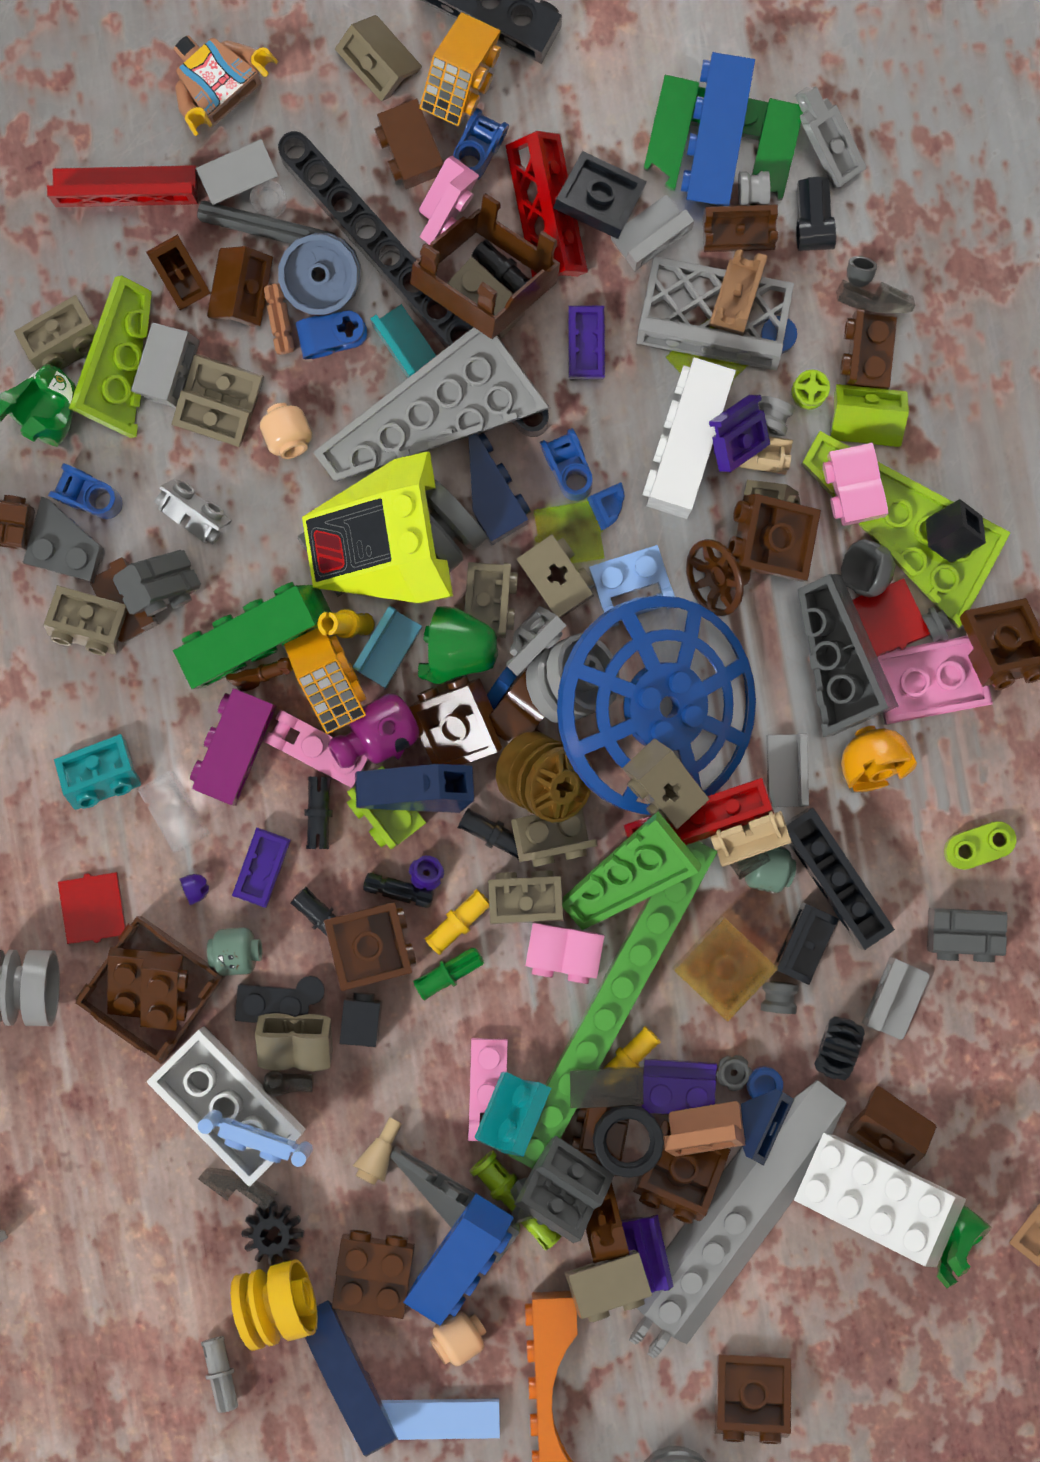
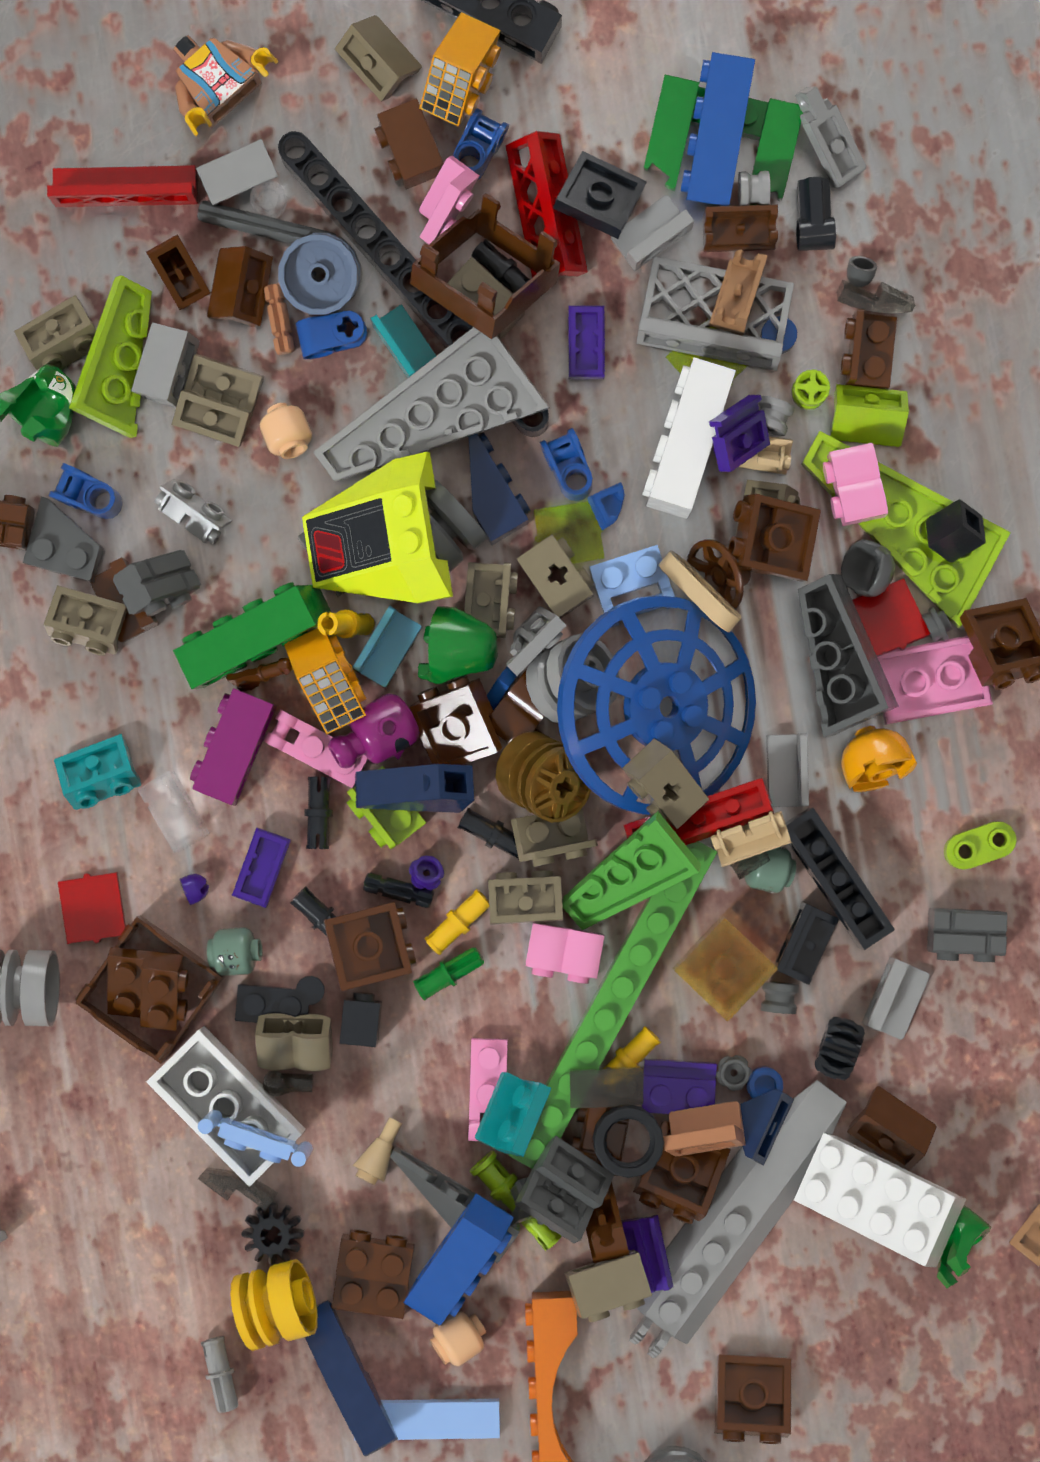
(699, 591): none -> tan beam

